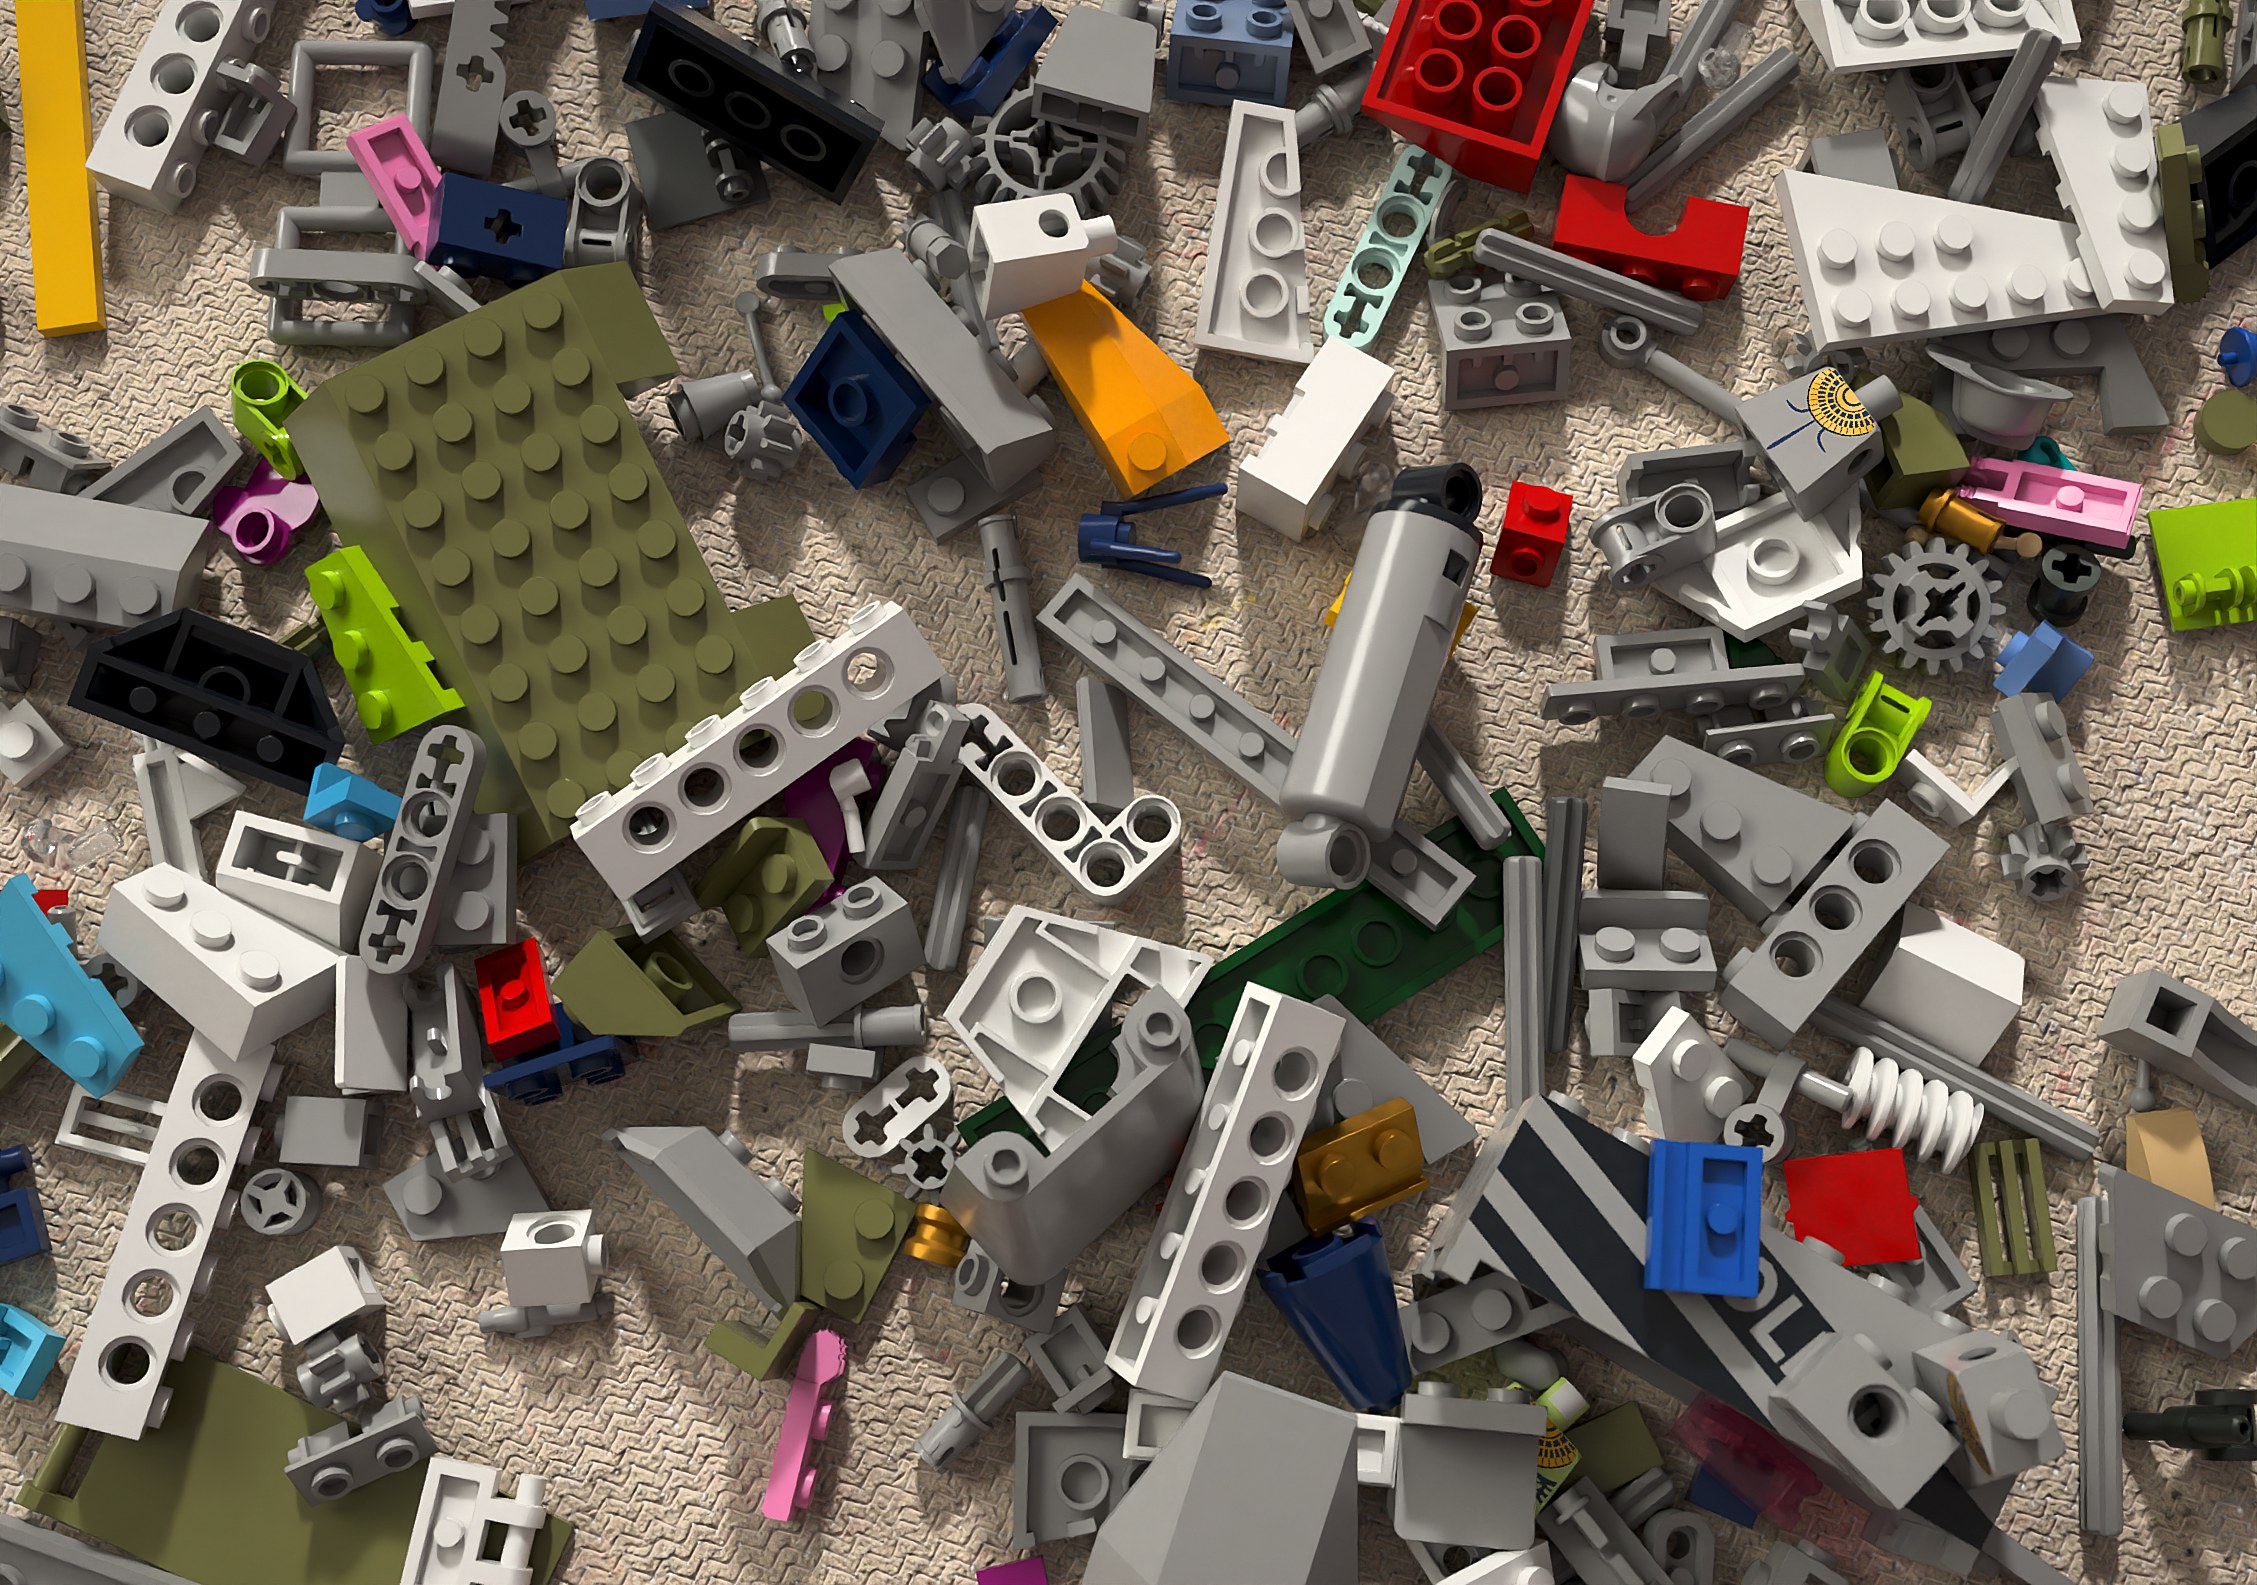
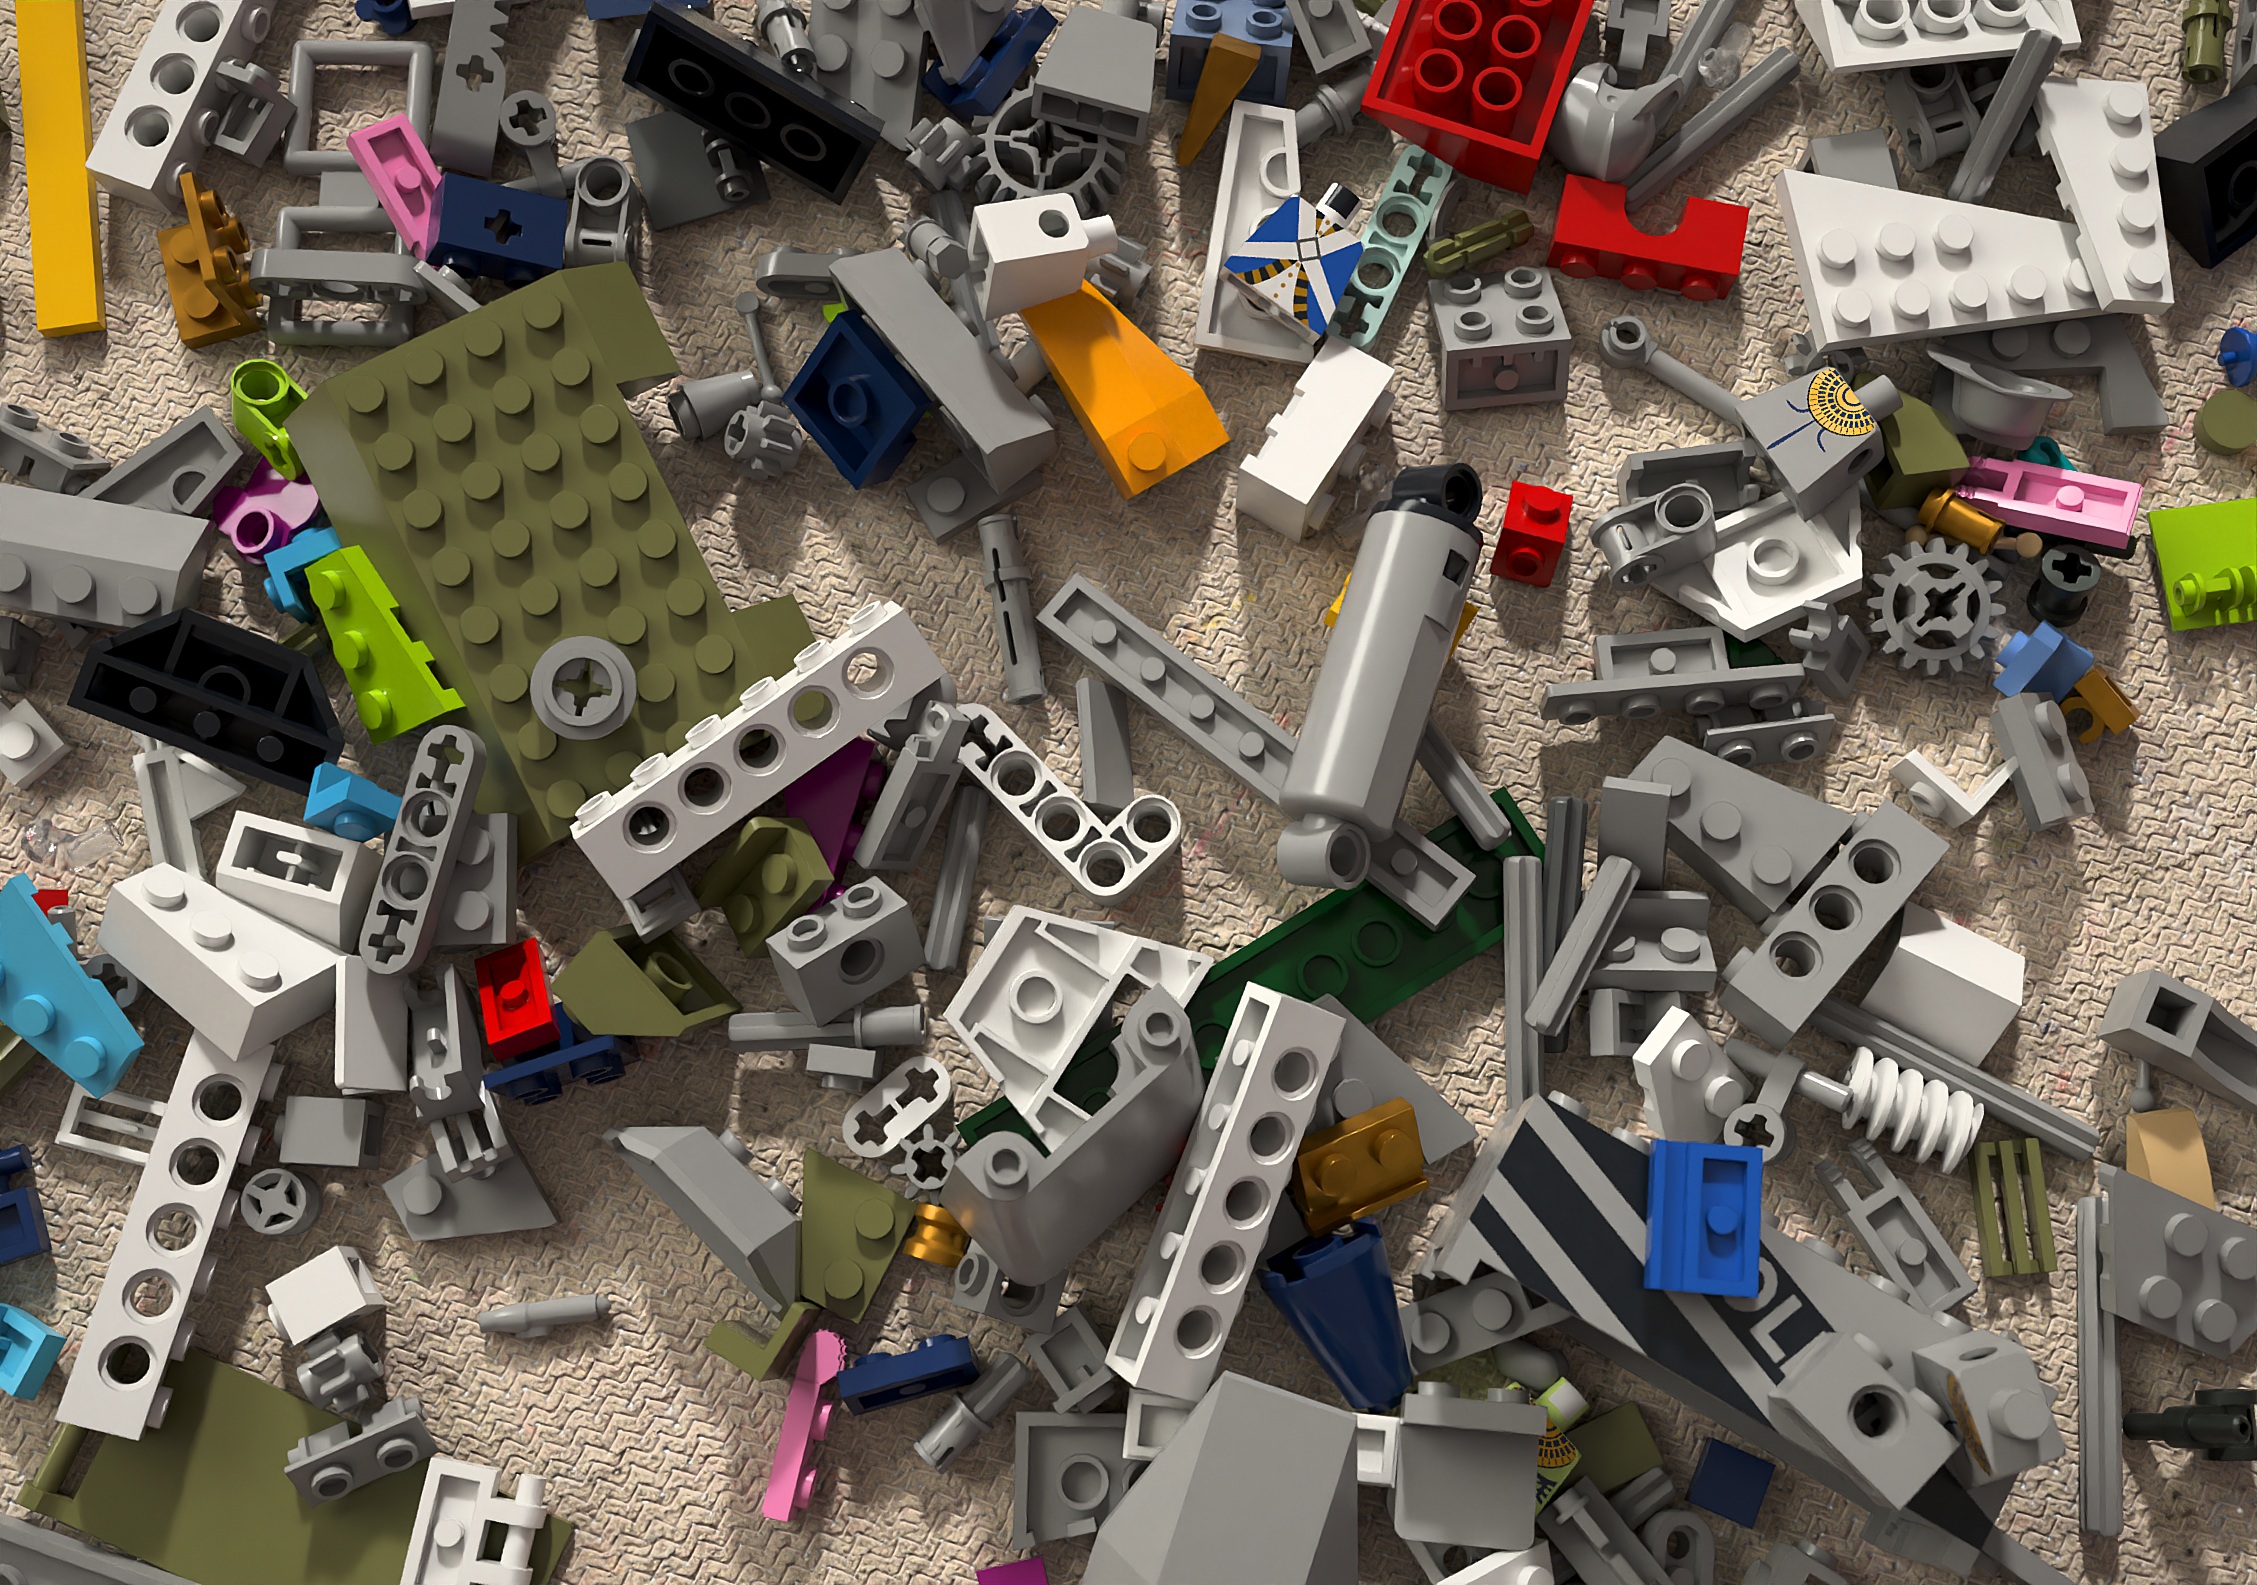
(209, 270): none -> pearl gold bracket
(287, 567): none -> dark azure bracket
(553, 1258): white brick -> none
(567, 663): none -> light grey gear
(846, 782): white hand -> none
(886, 1380): none -> dark blue plate
(1112, 541): dark blue plant -> none
(1224, 75): none -> pearl gold slope
(1299, 261): none -> torso
(1582, 946): none -> light grey axle
(1587, 282): light grey axle -> none
(1745, 1460): clear pink hinge -> none
(1855, 1205): red piece -> none
(1878, 727): lime piece -> none
(2044, 861): light grey gear -> none
(2105, 703): none -> pearl gold tile
(2183, 218): olive hinge -> none

